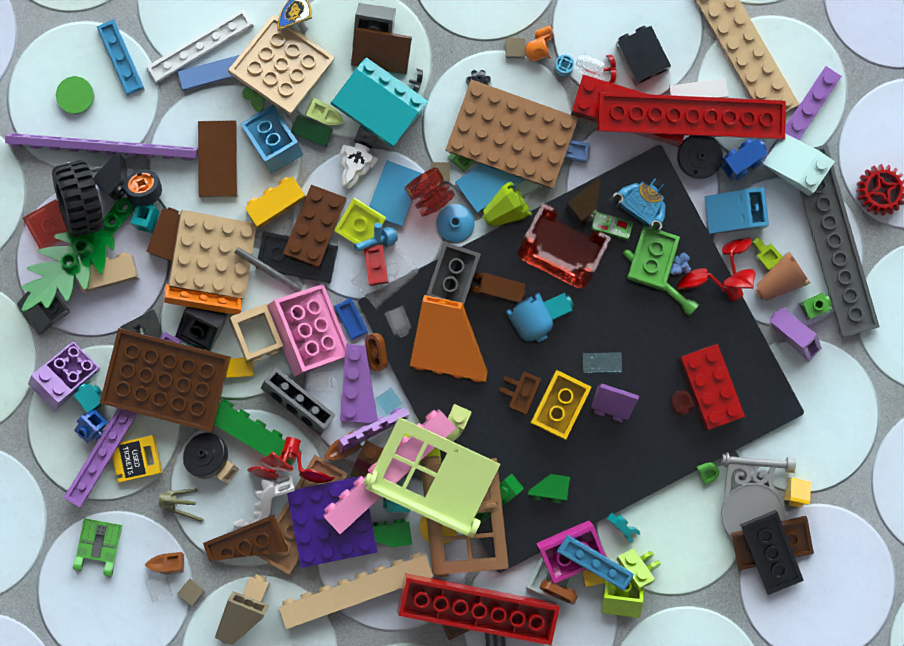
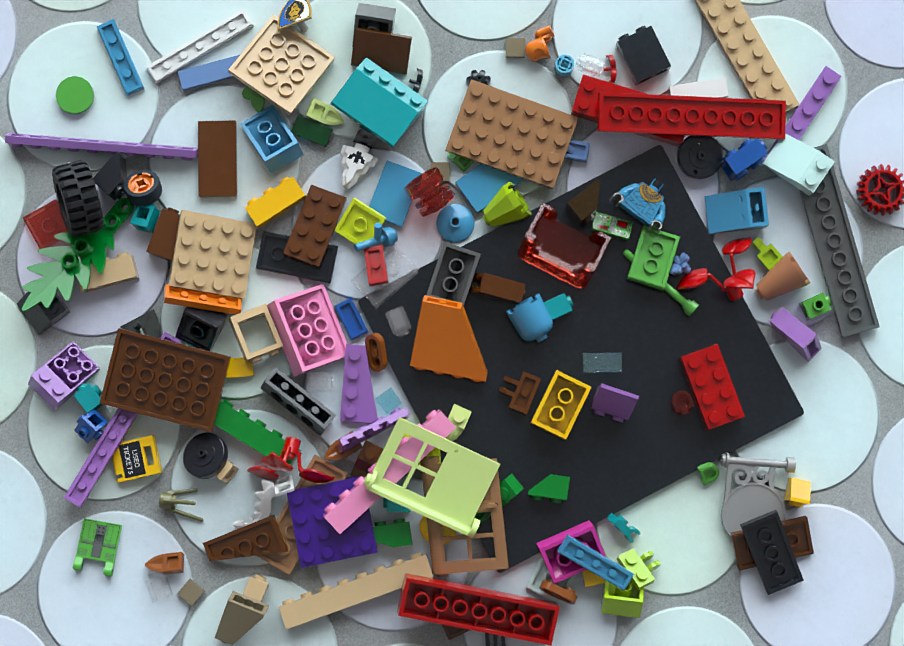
(267, 269): dark grey bar -> none

